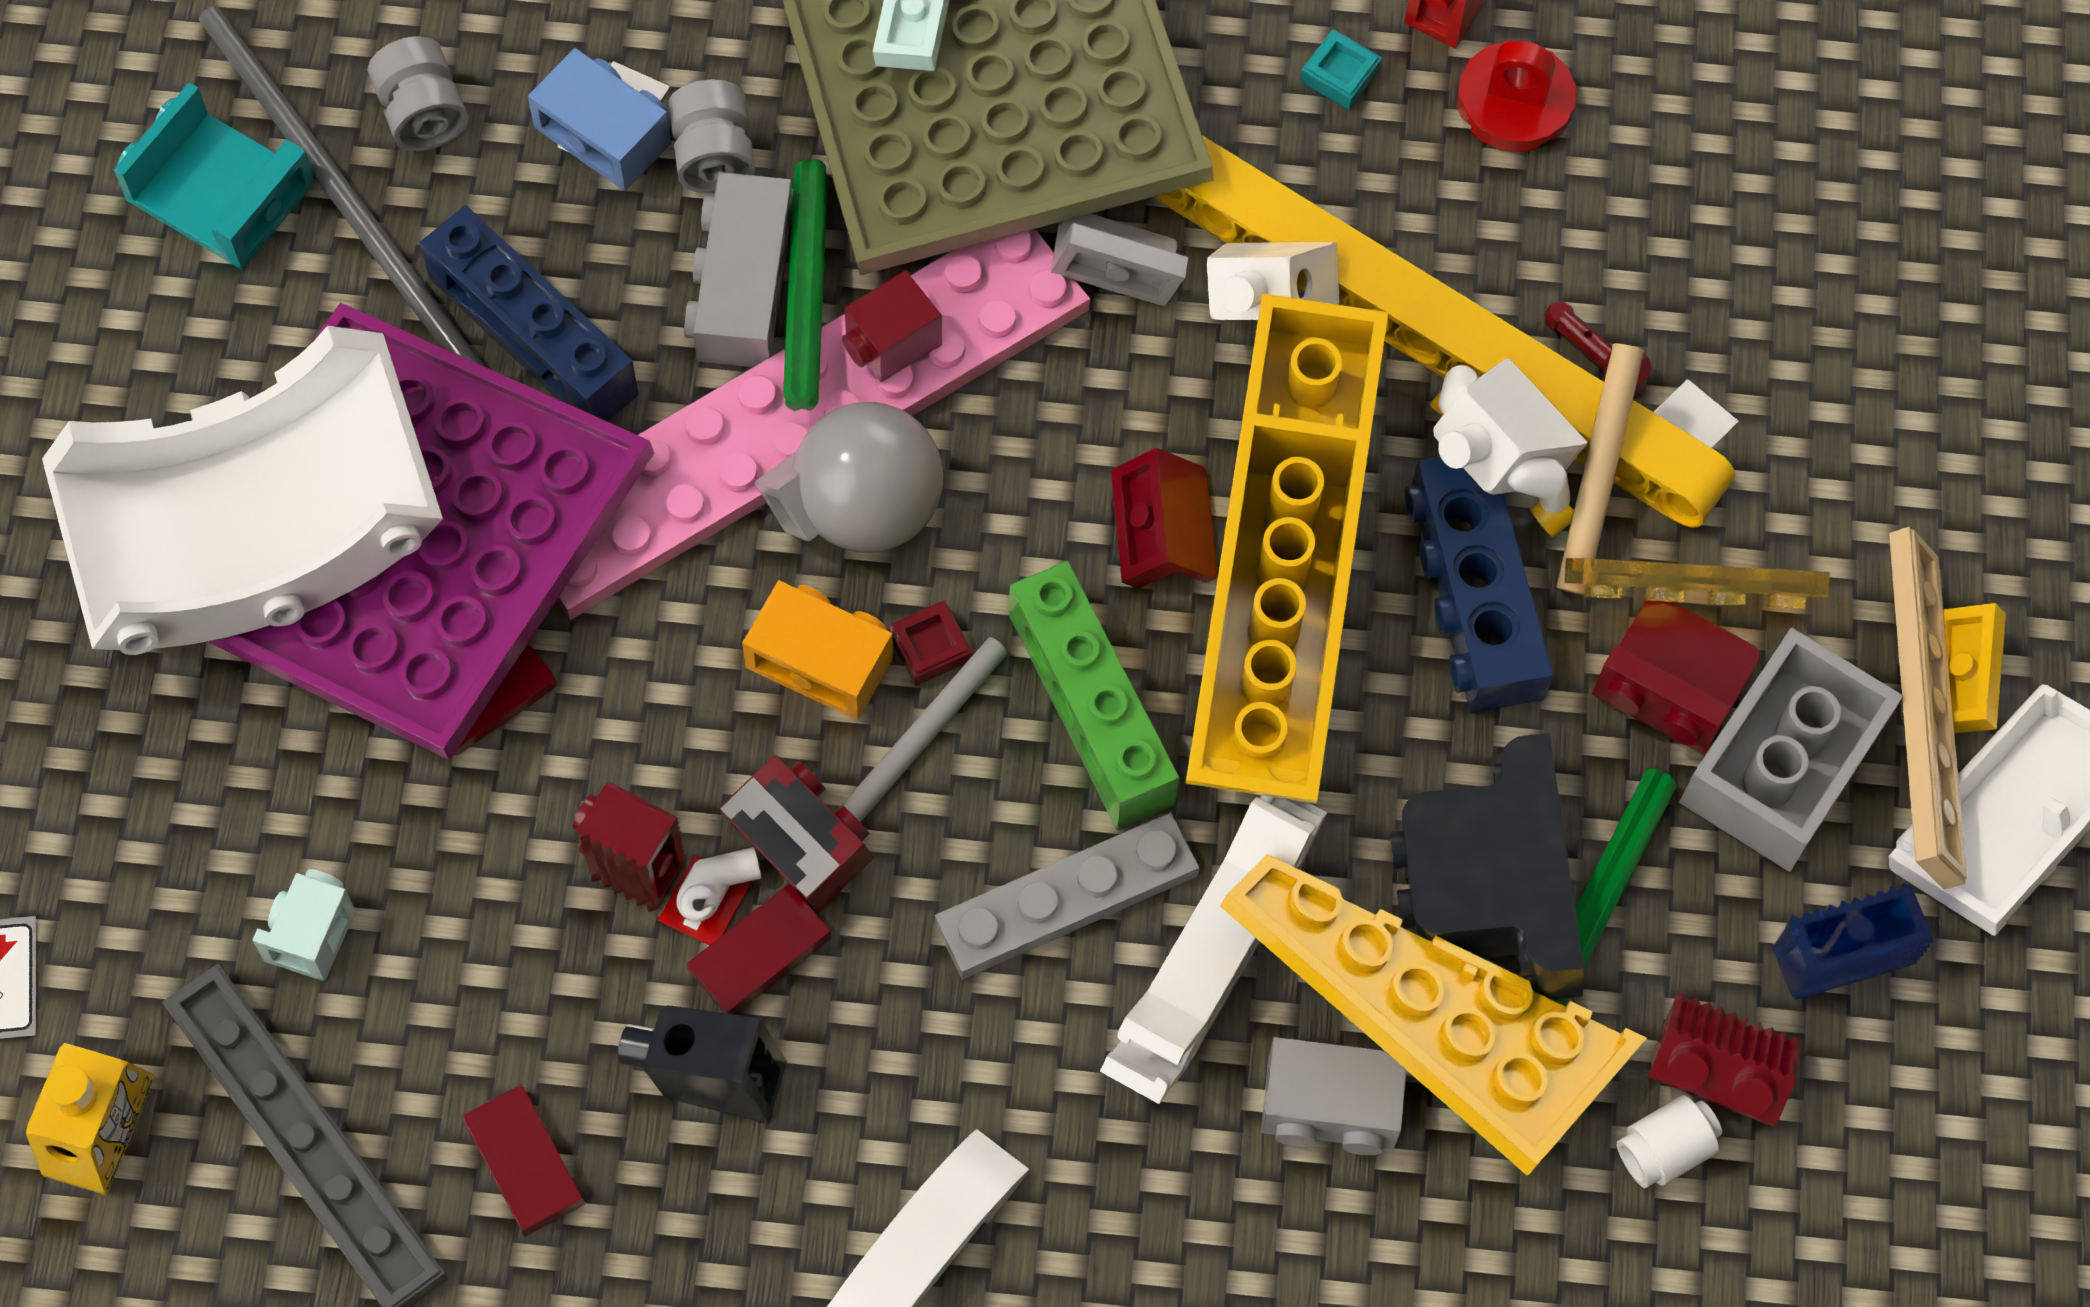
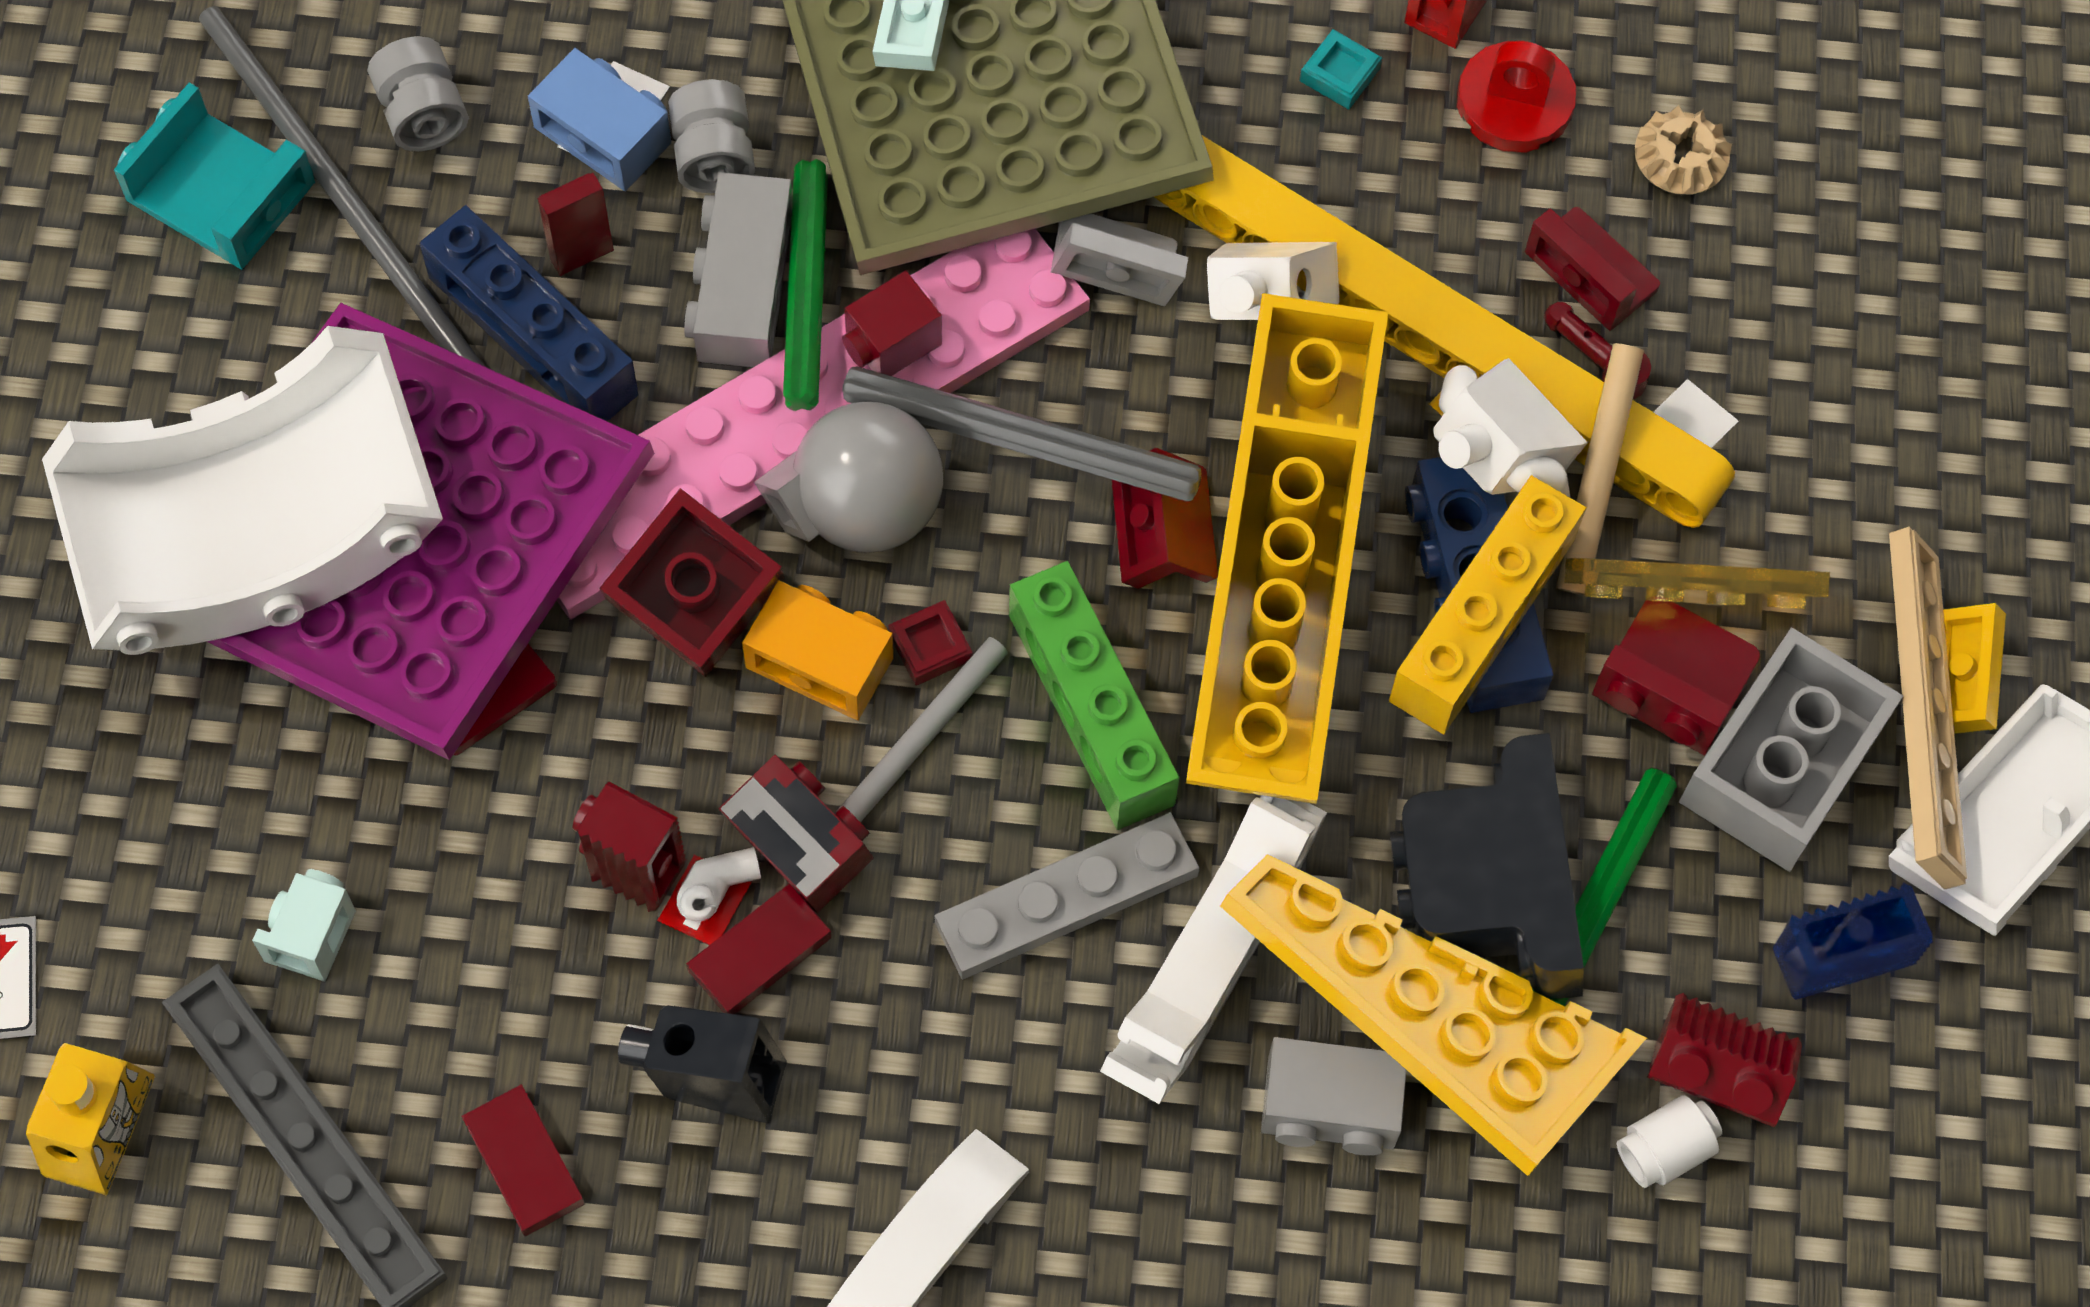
(576, 223): none -> dark red tile
(692, 582): none -> dark red brick
(1026, 434): none -> dark grey axle
(1486, 604): none -> yellow brick
(1590, 265): none -> dark red panel
(1699, 169): none -> tan gear

